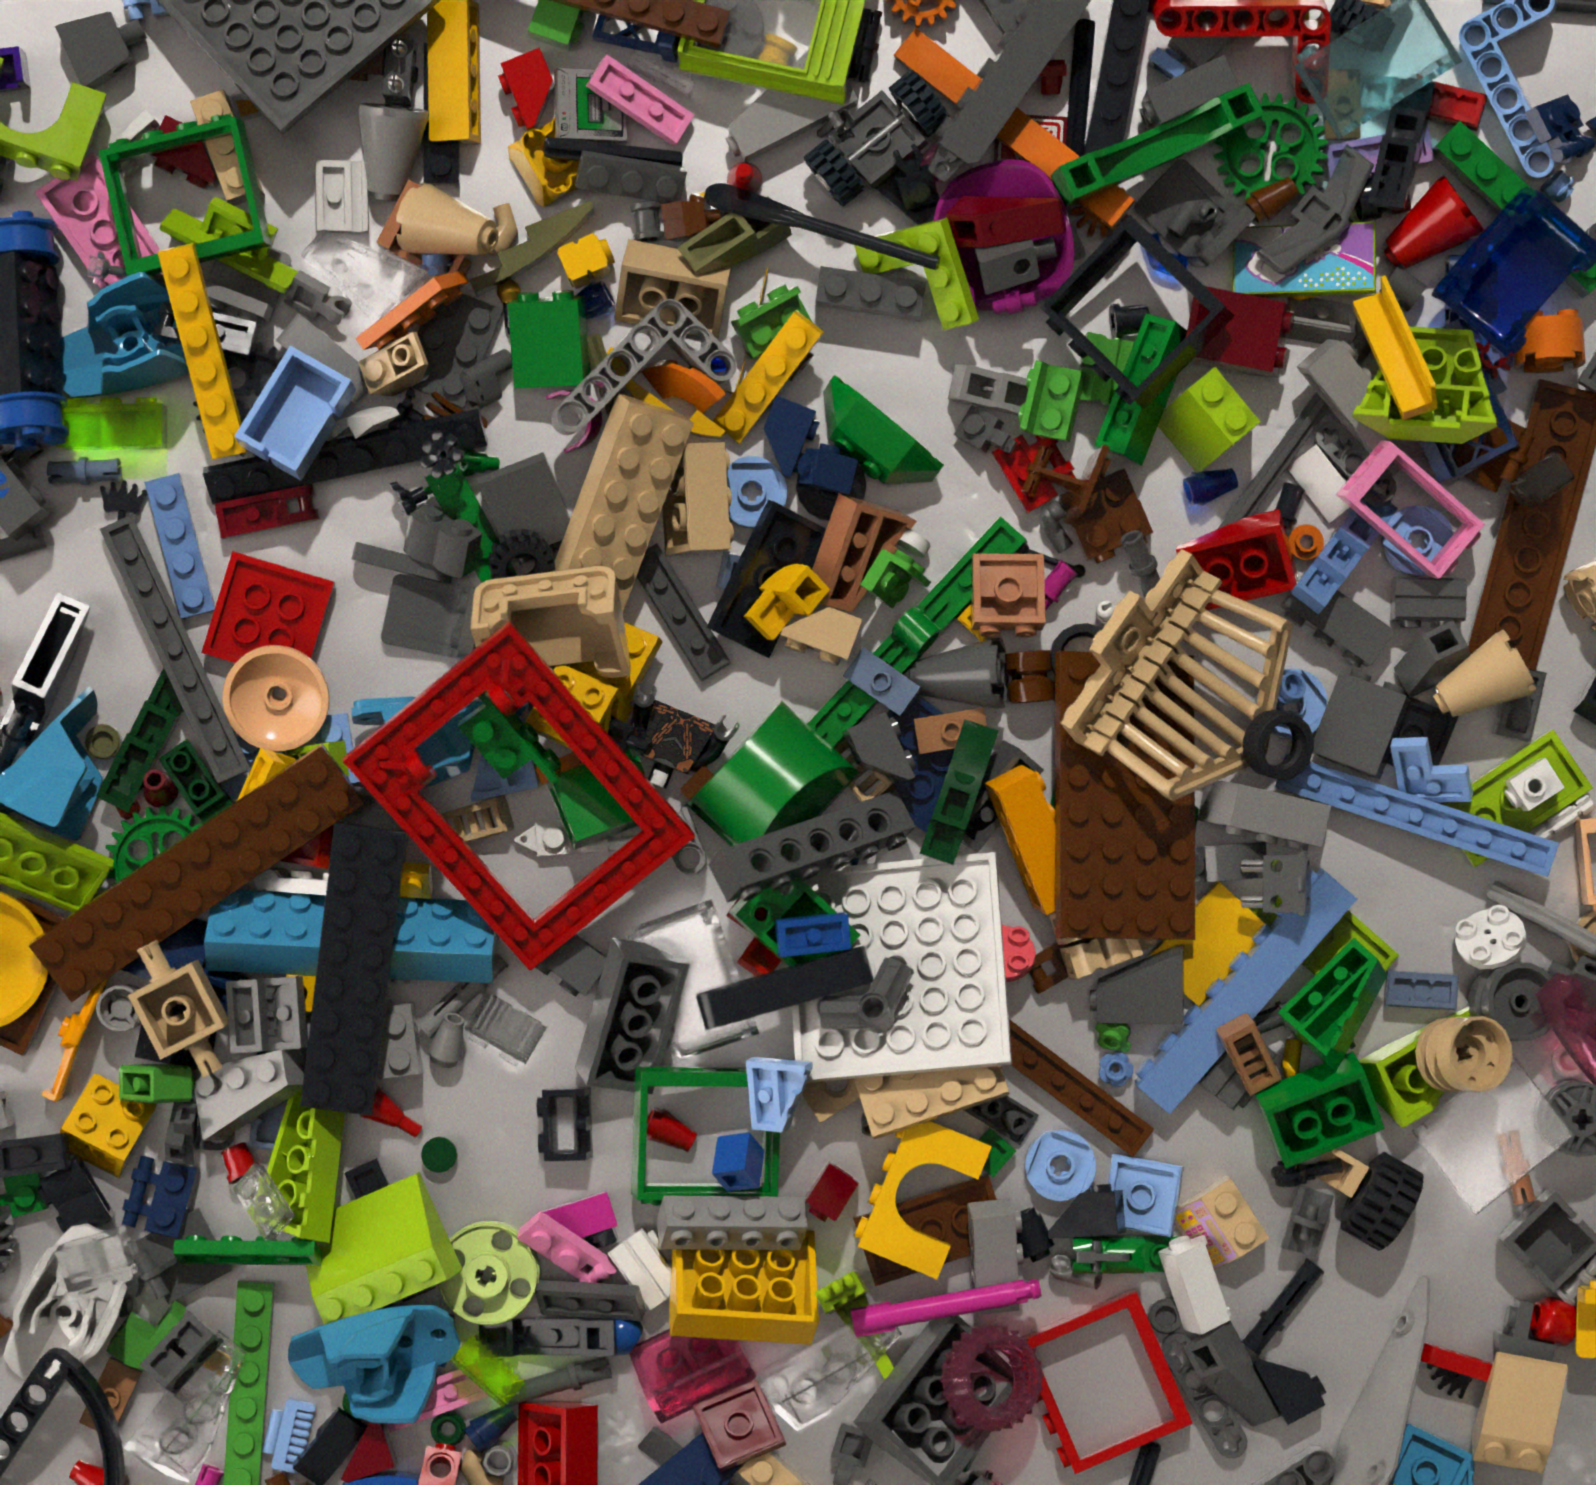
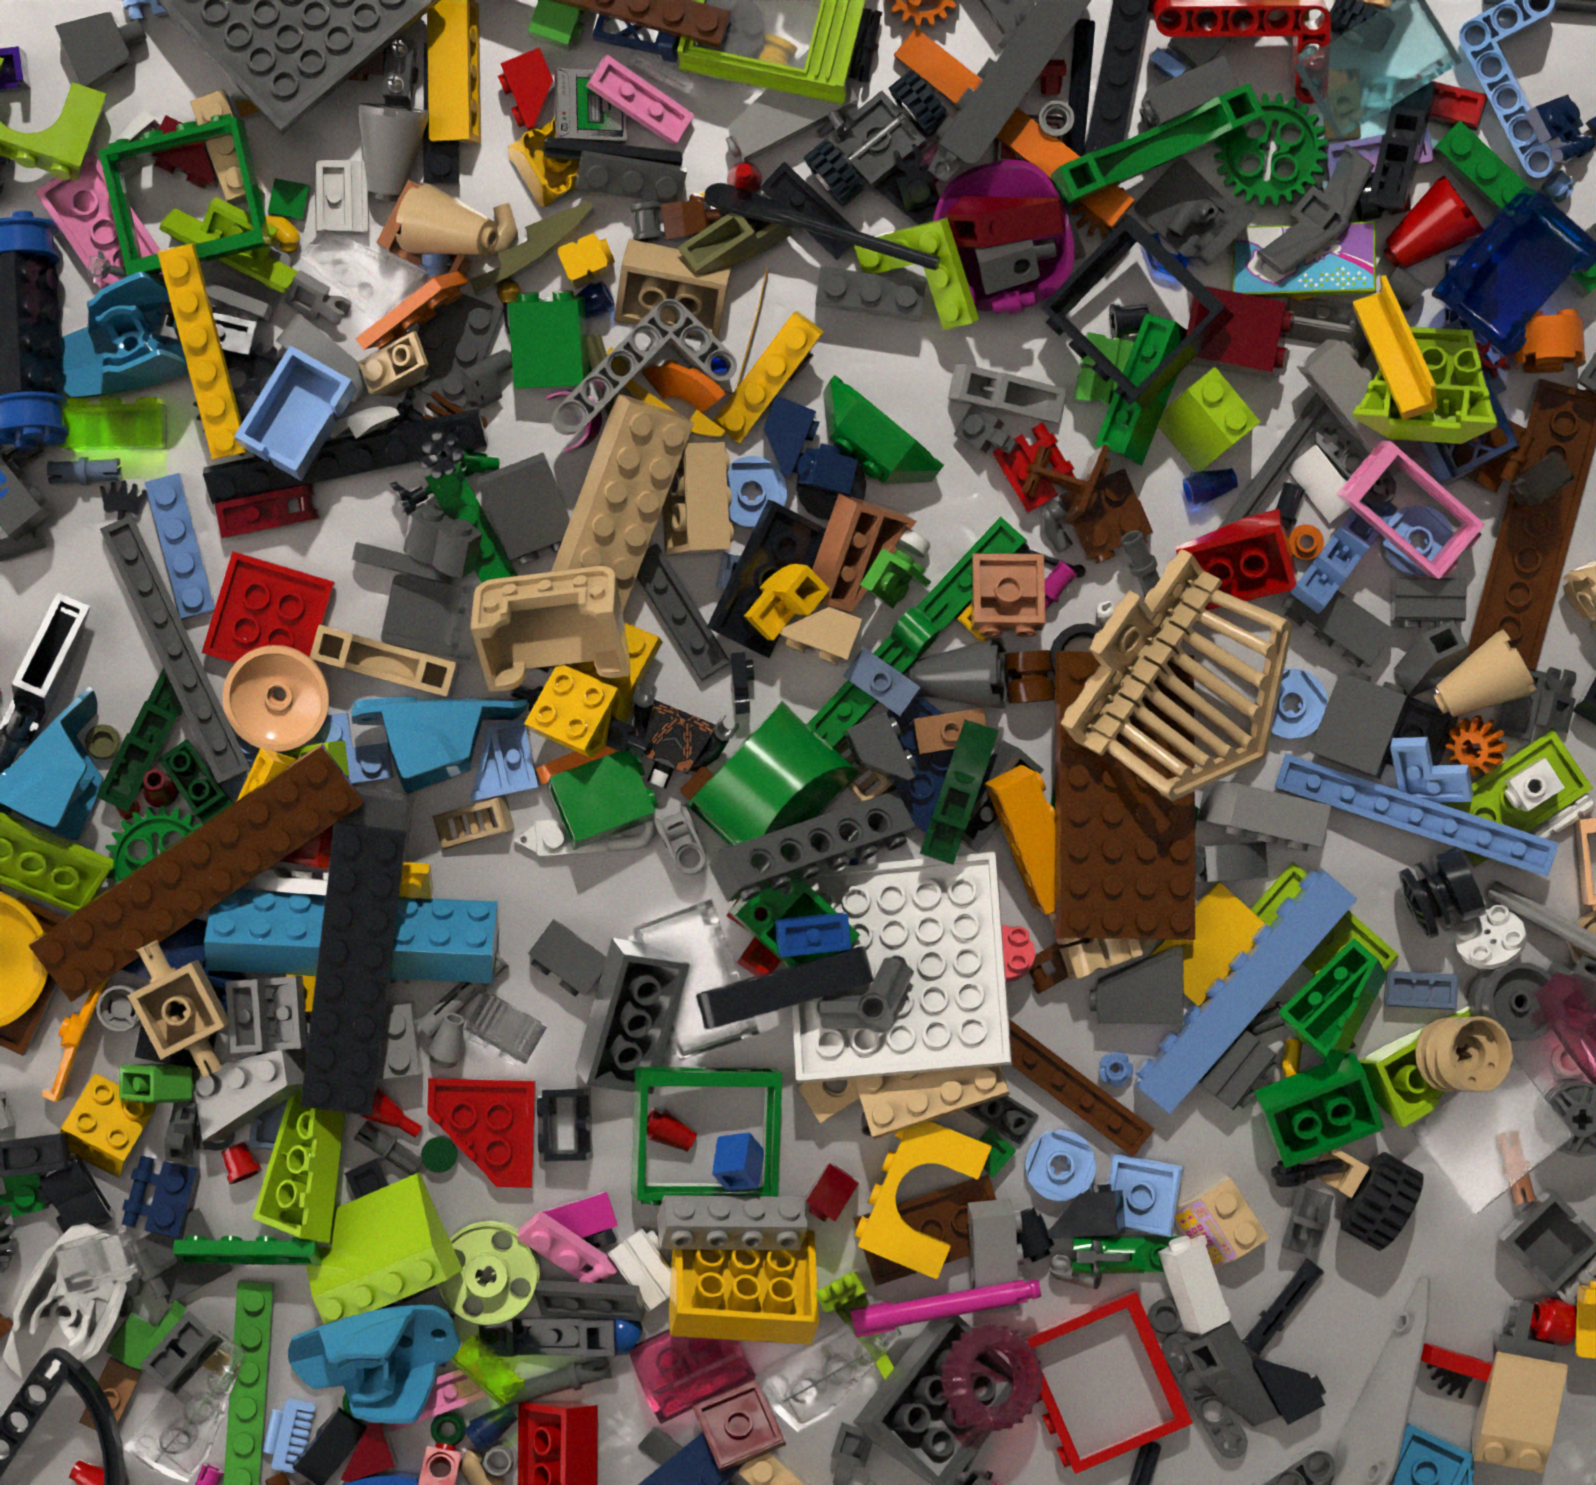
(263, 1202): clear plate -> none
(286, 233): none -> yellow arm
(289, 199): none -> green tile
(384, 661): none -> tan arch
(388, 1148): none -> dark grey axle
(395, 775): red plate -> none
(489, 1123): none -> red plate
(507, 741): green bracket -> none
(516, 545): black tyre -> none
(742, 673): none -> black plate
(761, 323): bright green bracket -> none
(775, 1091): light blue wing -> none
(791, 190): none -> black plate
(1051, 401): bright green bracket -> none
(1060, 108): none -> light grey piece
(1114, 1036): bright green plate -> none
(1238, 1034): medium nougat slope -> none
(1271, 199): reddish brown cone -> none
(1290, 884): dark grey piece -> none
(1296, 687): medium blue plate -> none
(1300, 752): black tyre -> none
(1442, 892): none -> black wheel
(1476, 732): none -> orange gear
(1557, 705): none -> dark grey plate

